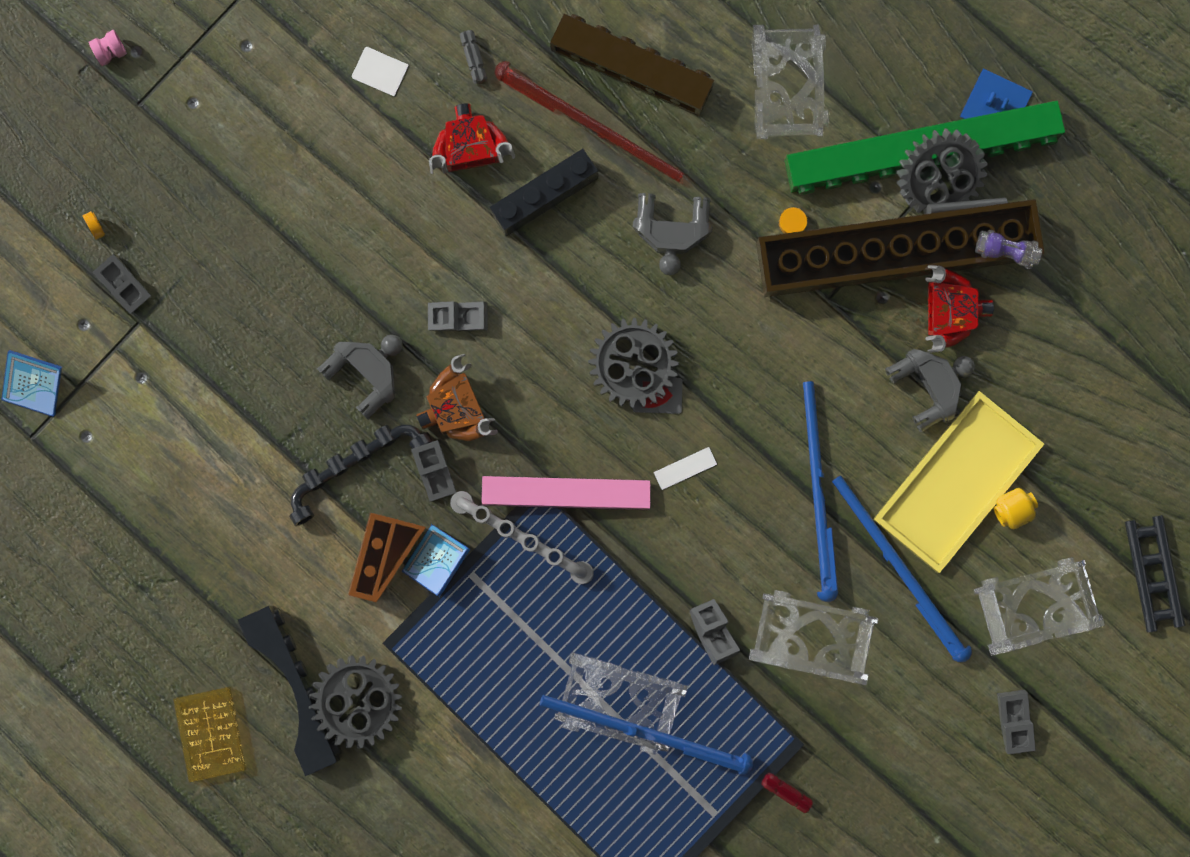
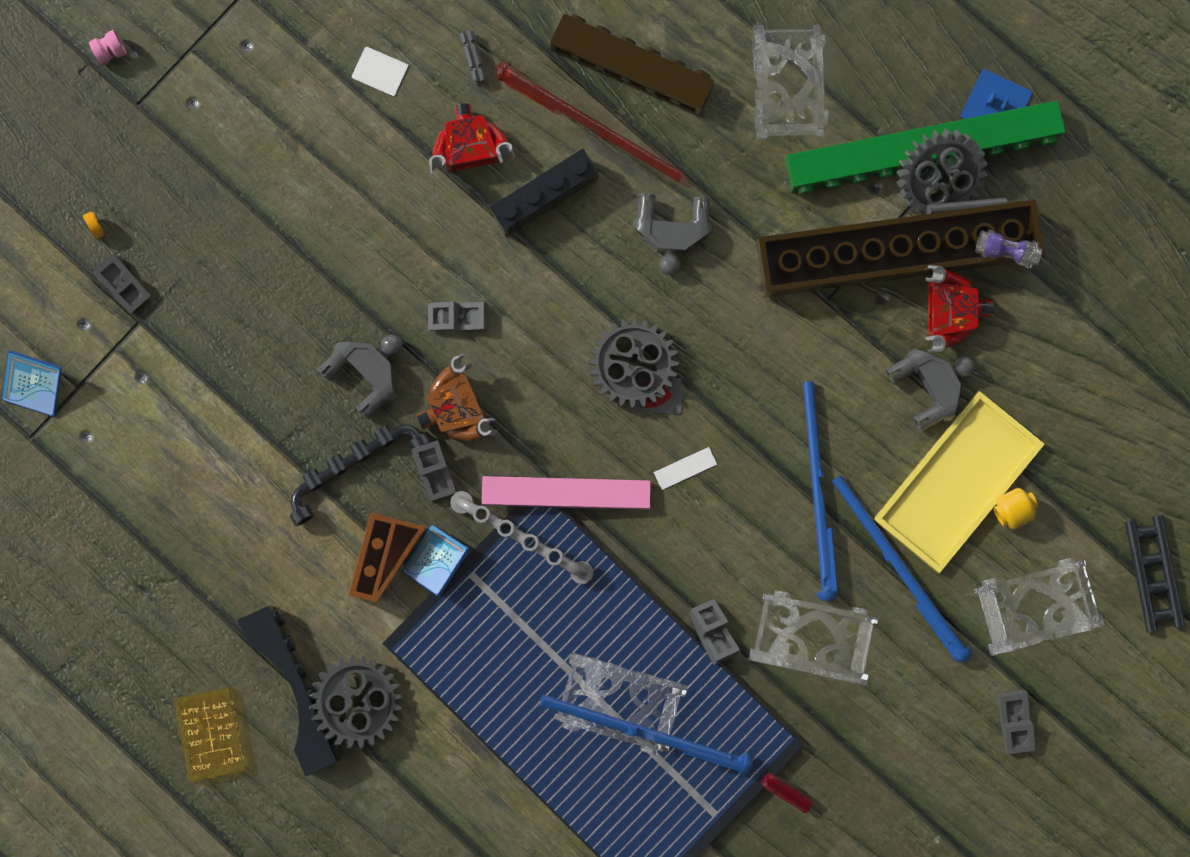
(792, 220): light orange tile -> none

